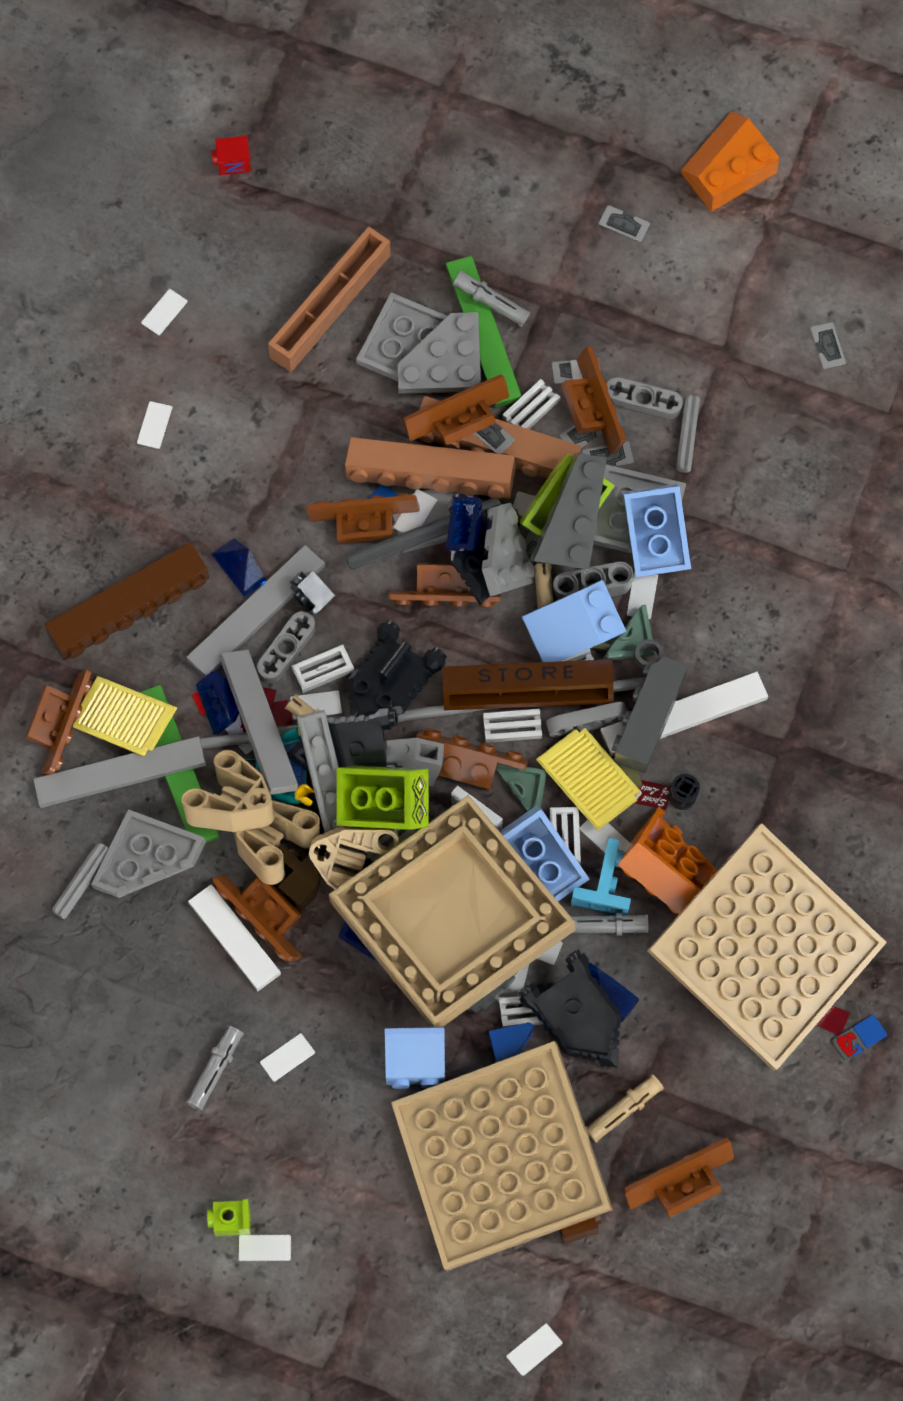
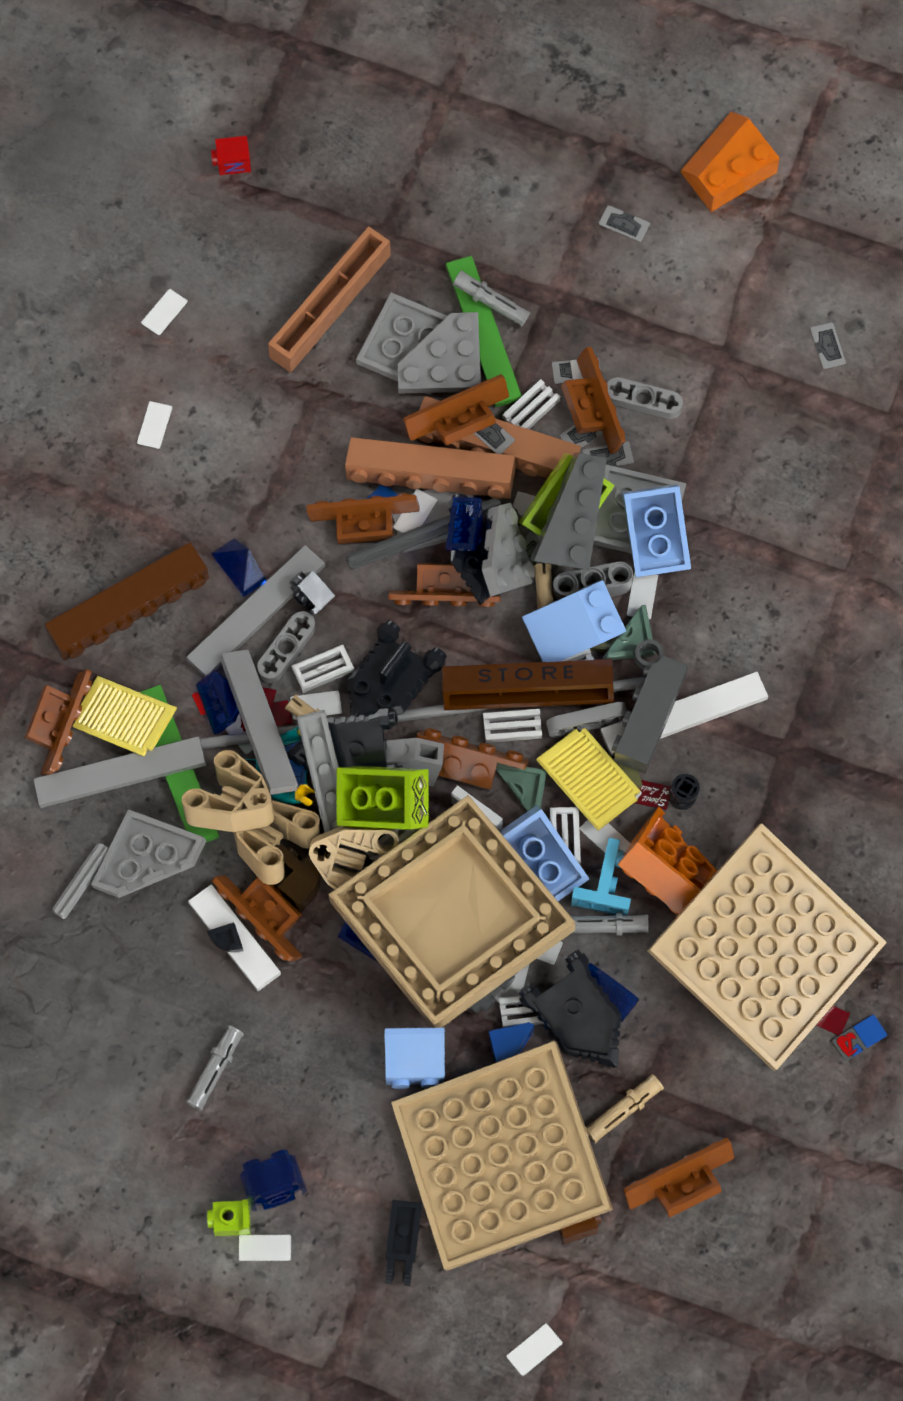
(226, 938): none -> black tile
(272, 1180): none -> clear blue brick
(287, 1057): white sticker -> none
(403, 1238): none -> black hinge
(687, 435): light grey axle -> none

